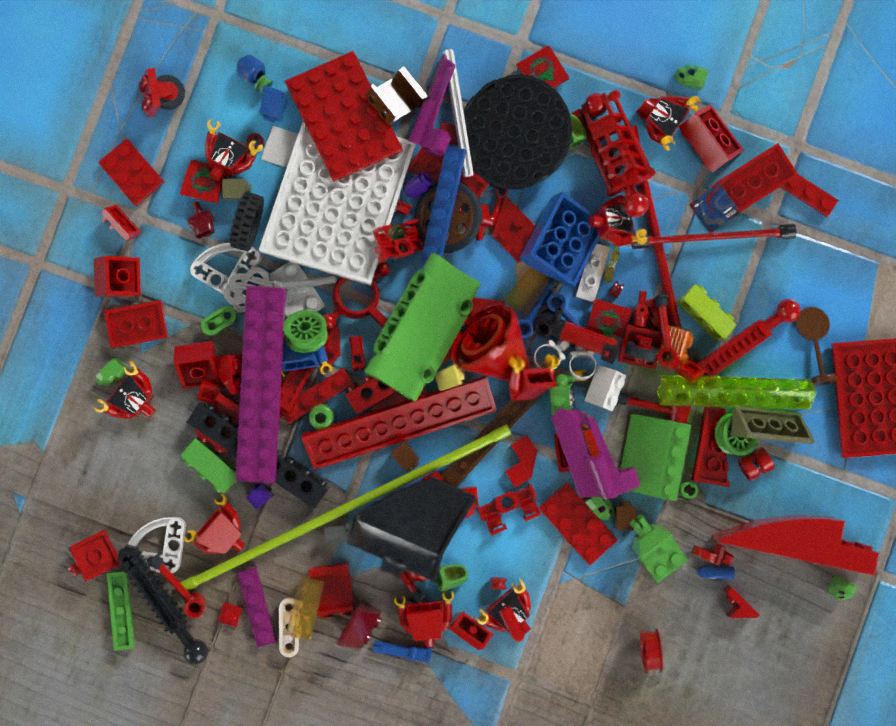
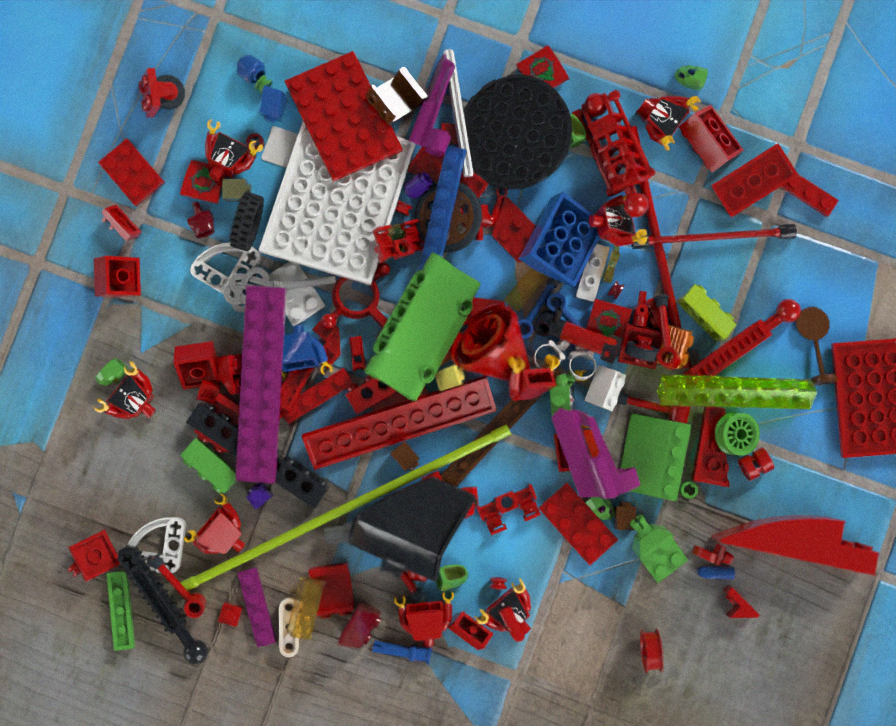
(136, 324): red plate -> none
(219, 320): bright green plate -> none
(305, 331): bright green wheel -> none
(321, 416): bright green head -> none
(527, 454): red tile -> none
(690, 371): red tile -> none
(714, 208): sticker -> none
(770, 425): olive slope -> none
(841, 588): bright green rock -> none

